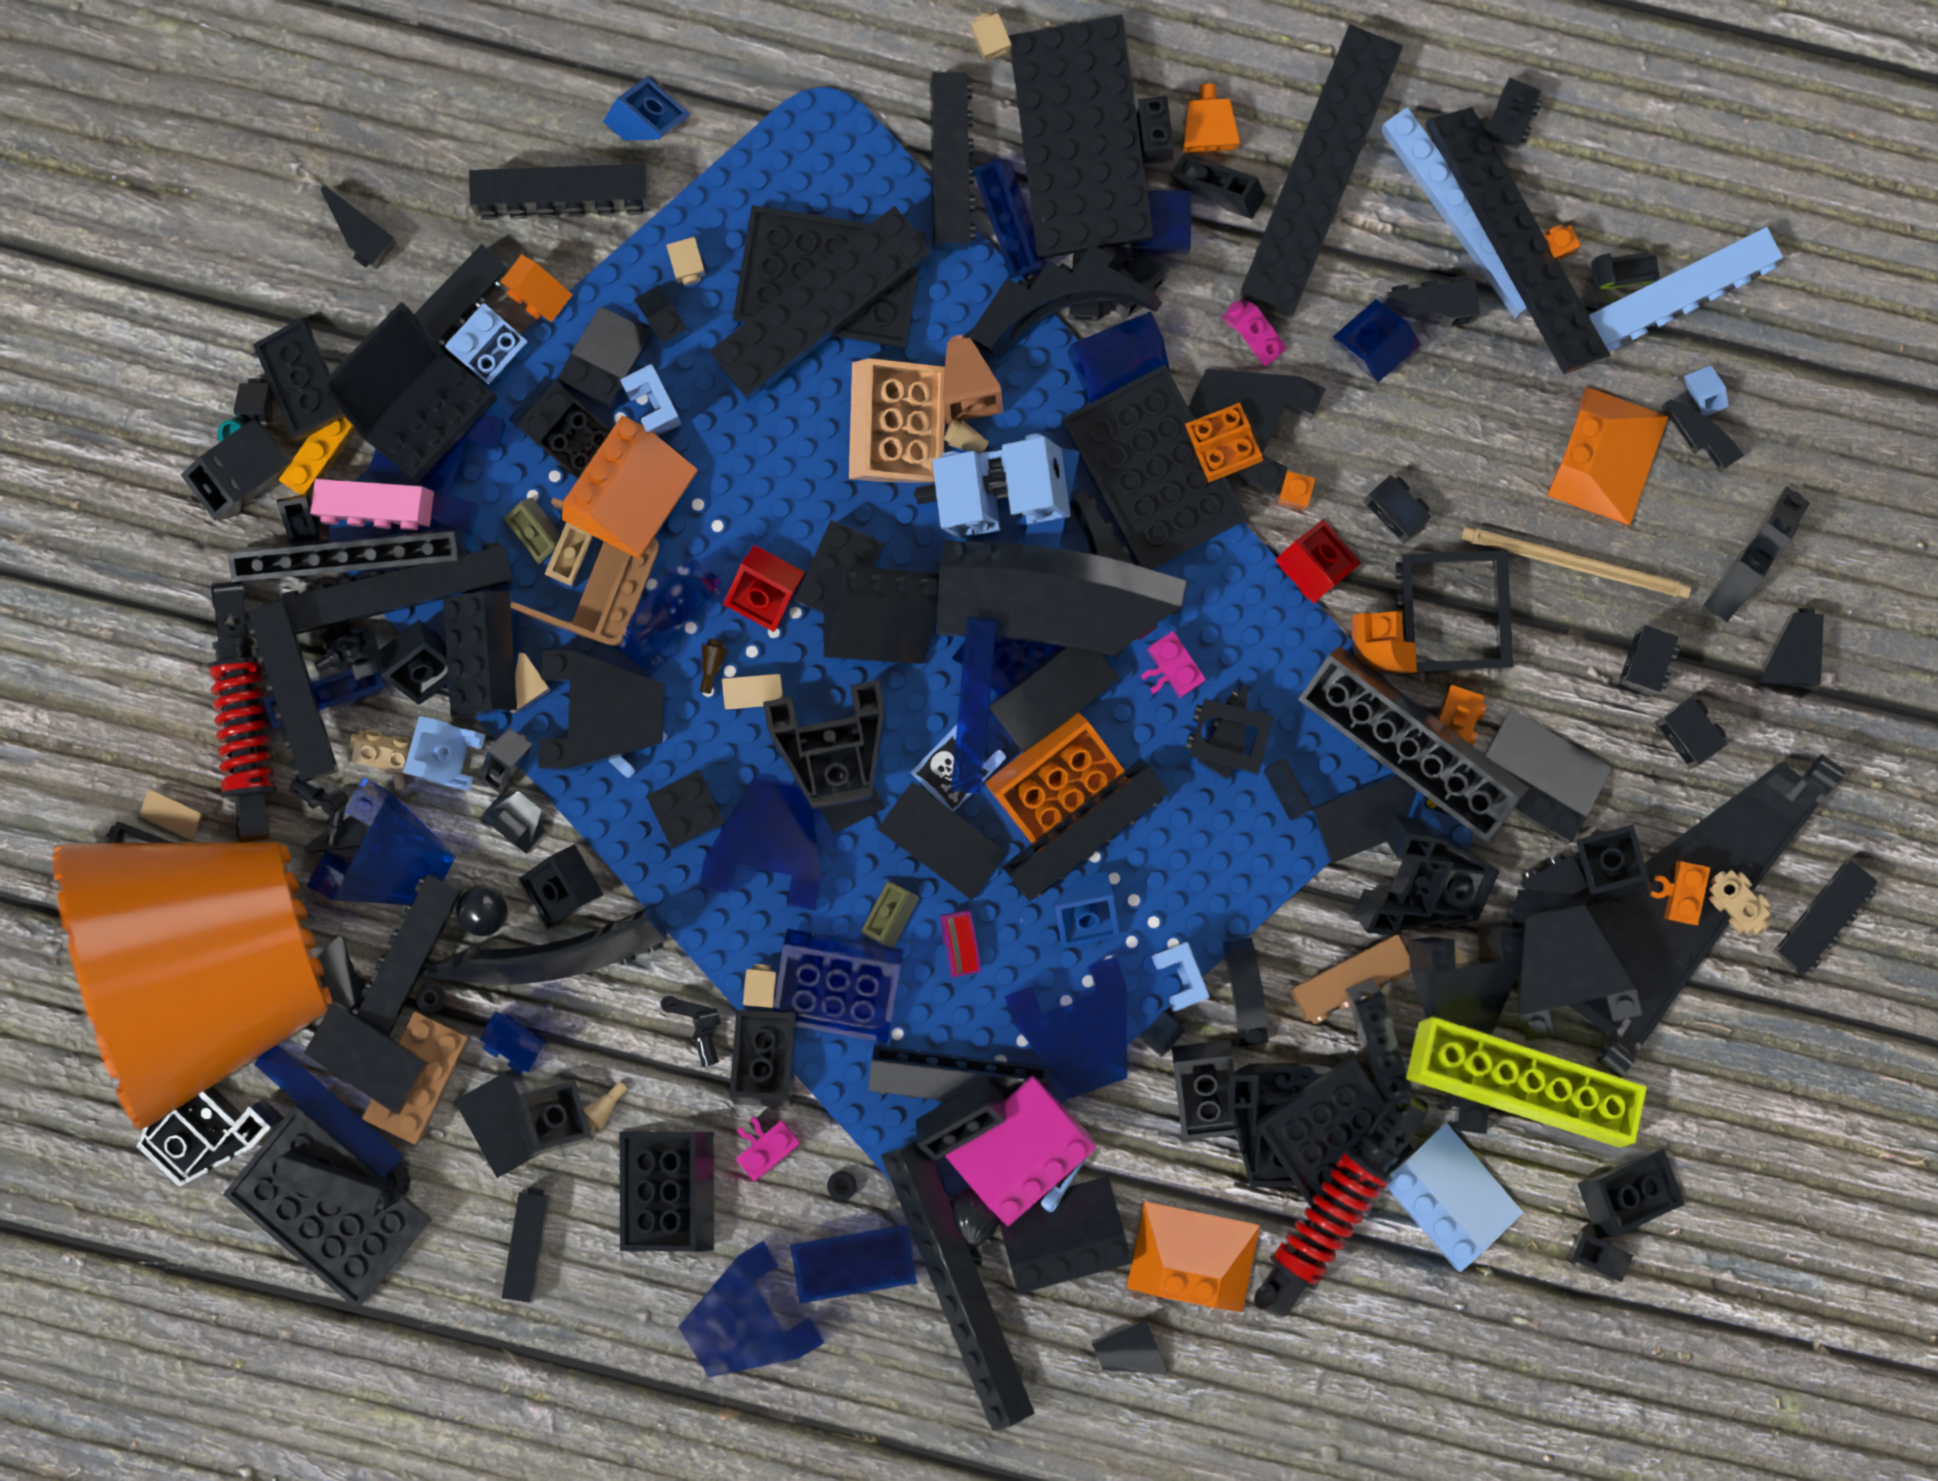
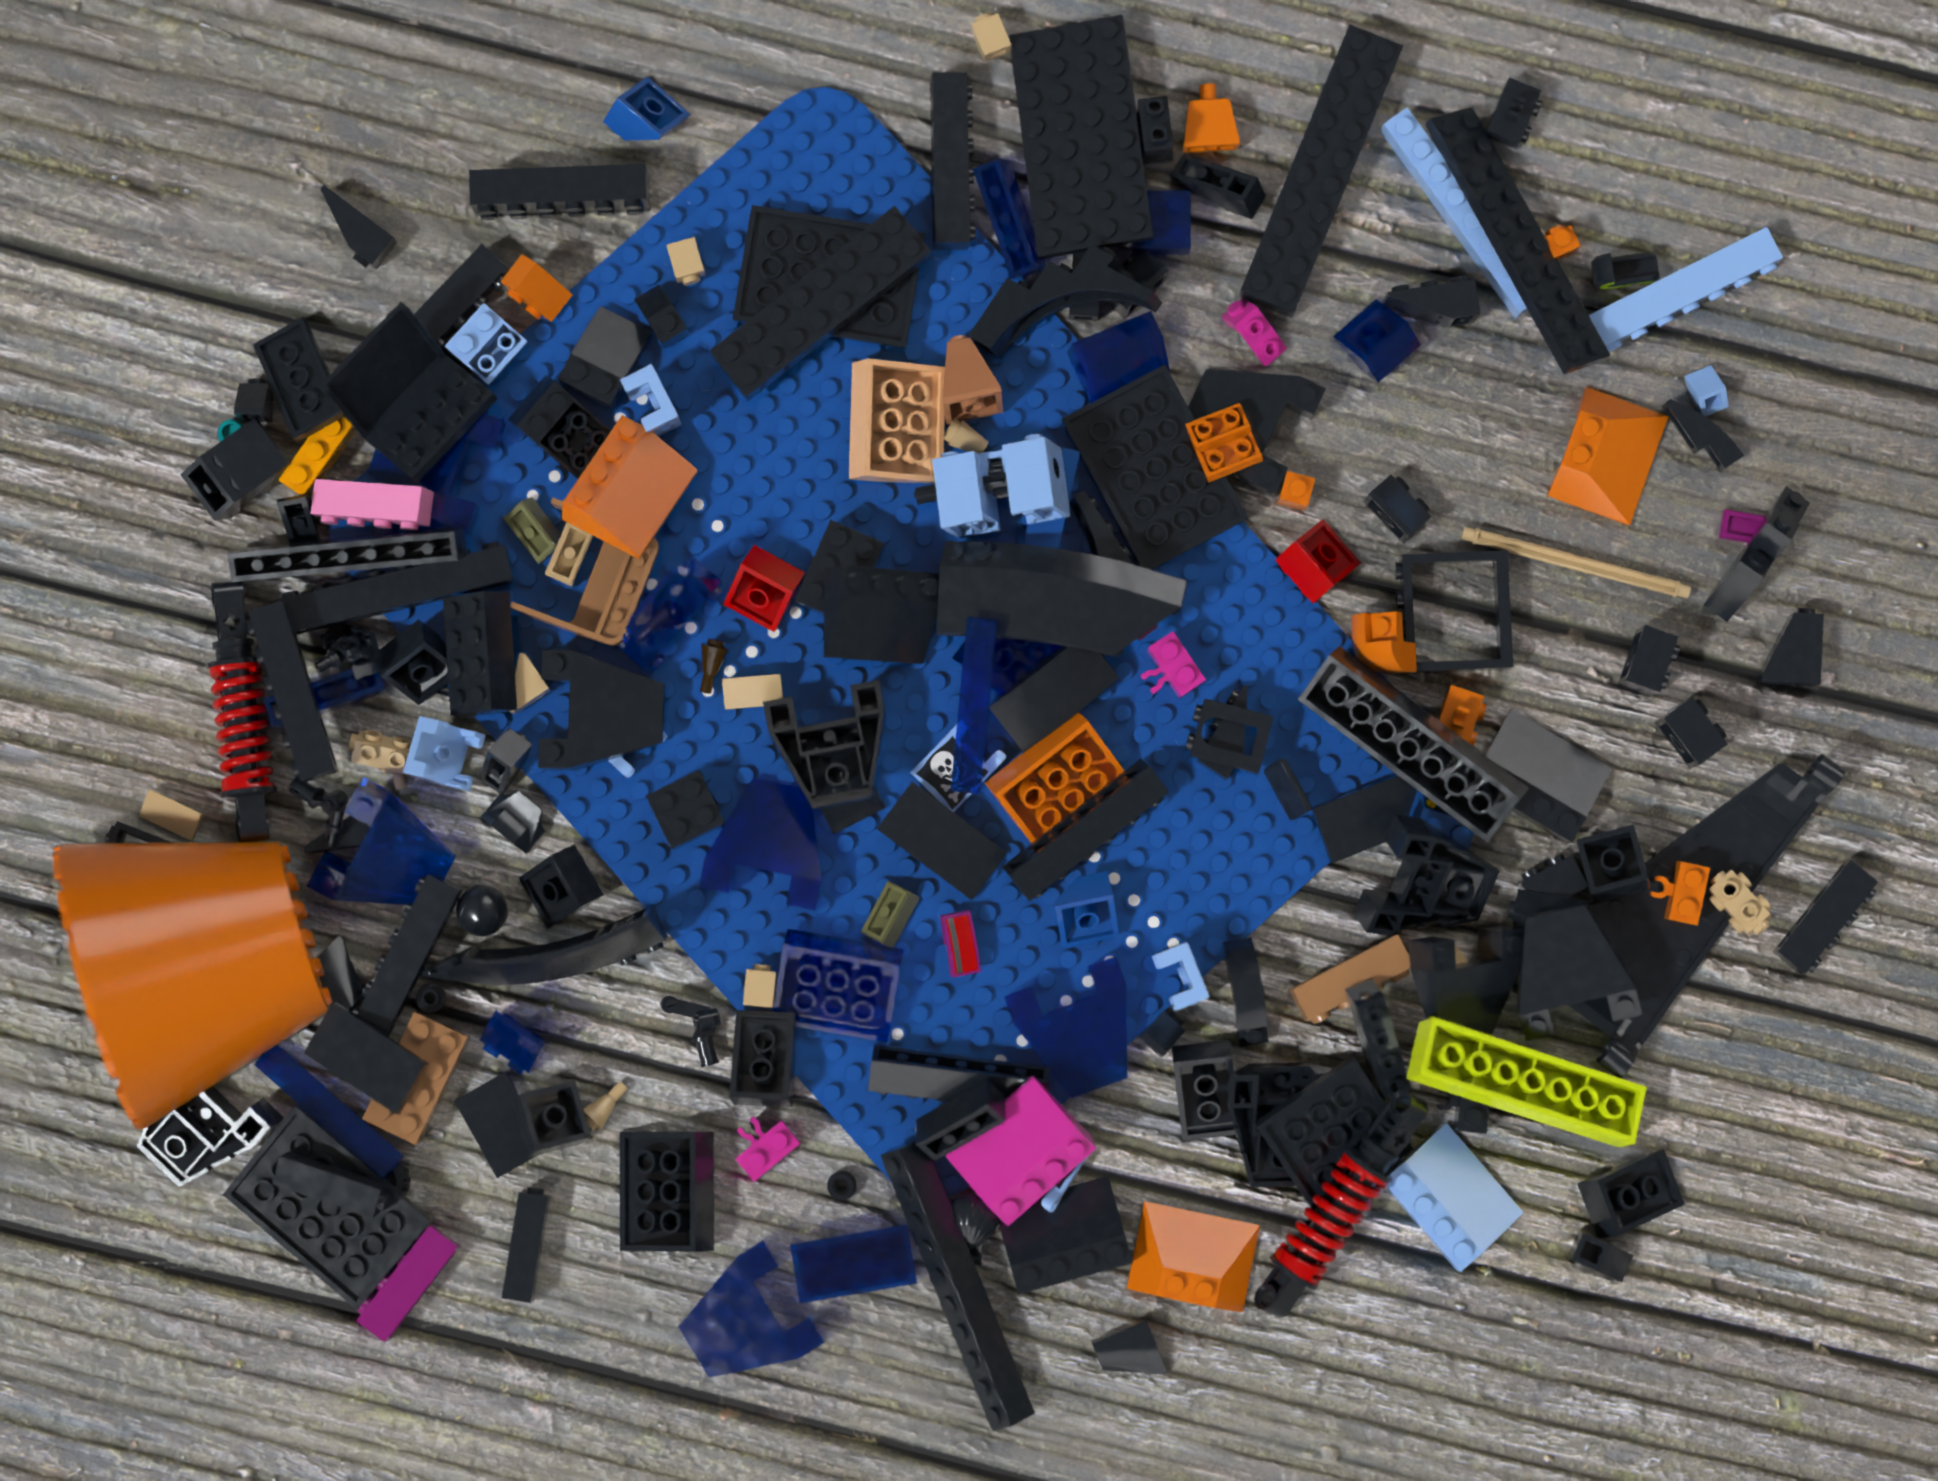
(407, 1283): none -> magenta brick
(1738, 525): none -> magenta tile

